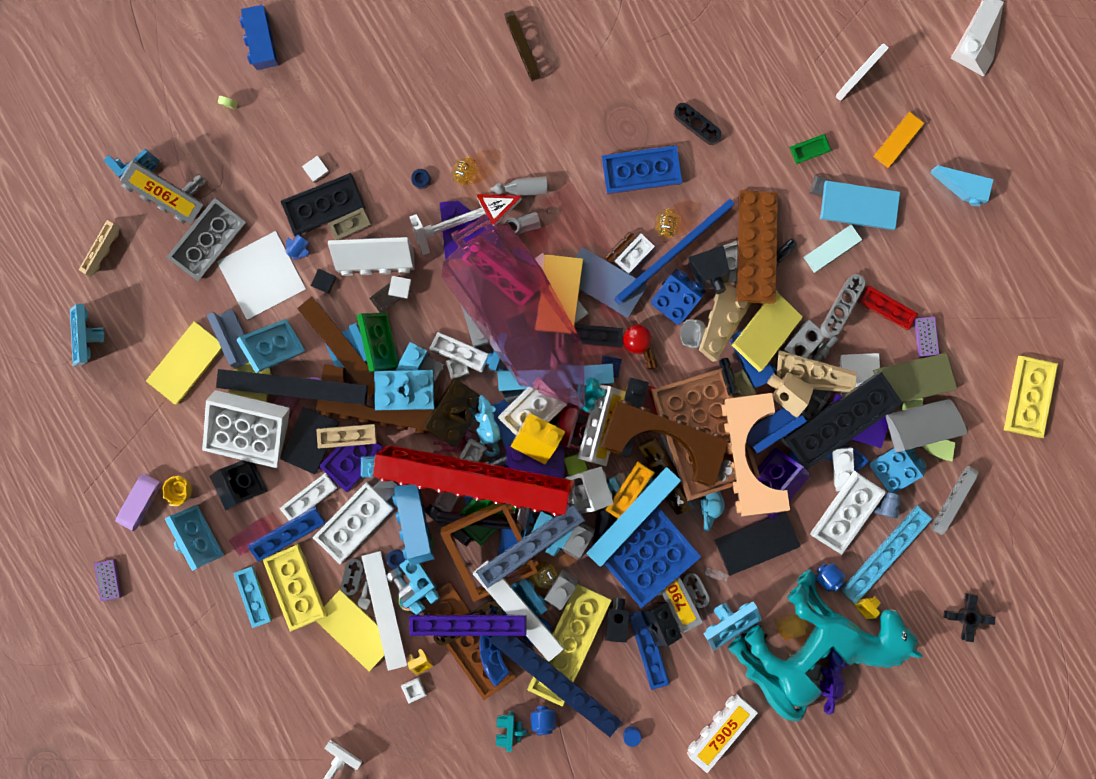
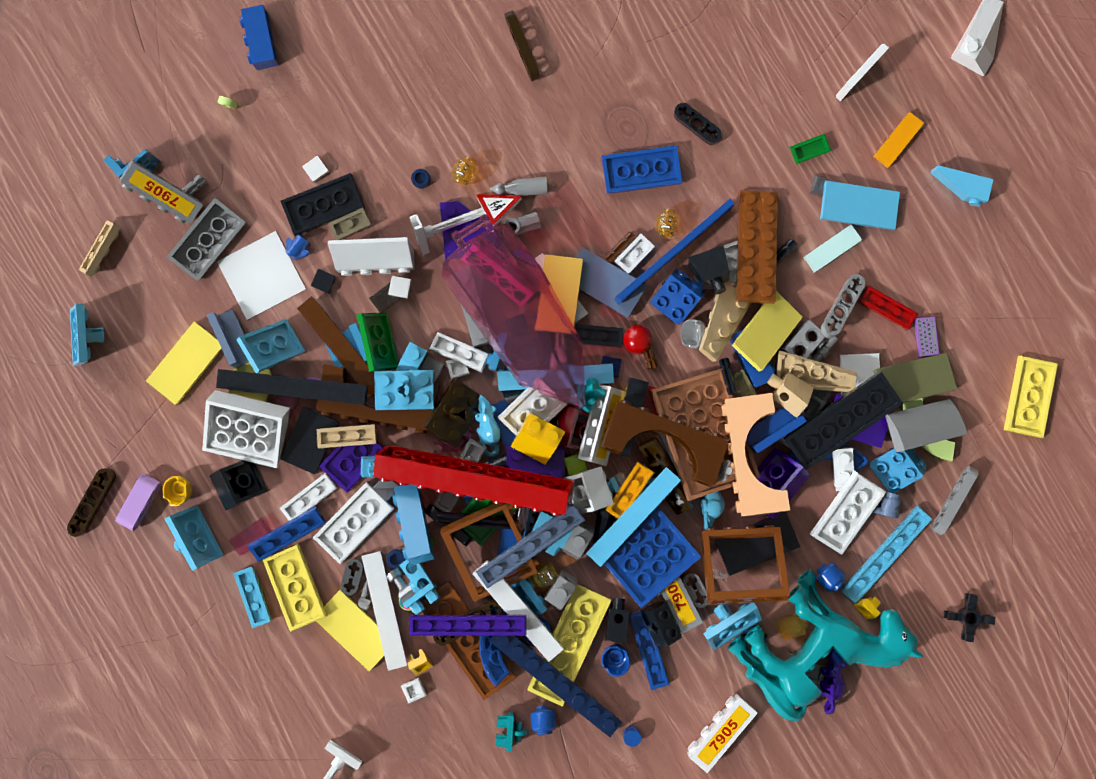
(88, 500): none -> dark brown beam
(108, 580): tile -> none
(616, 660): none -> blue hair
(744, 596): none -> dark orange window

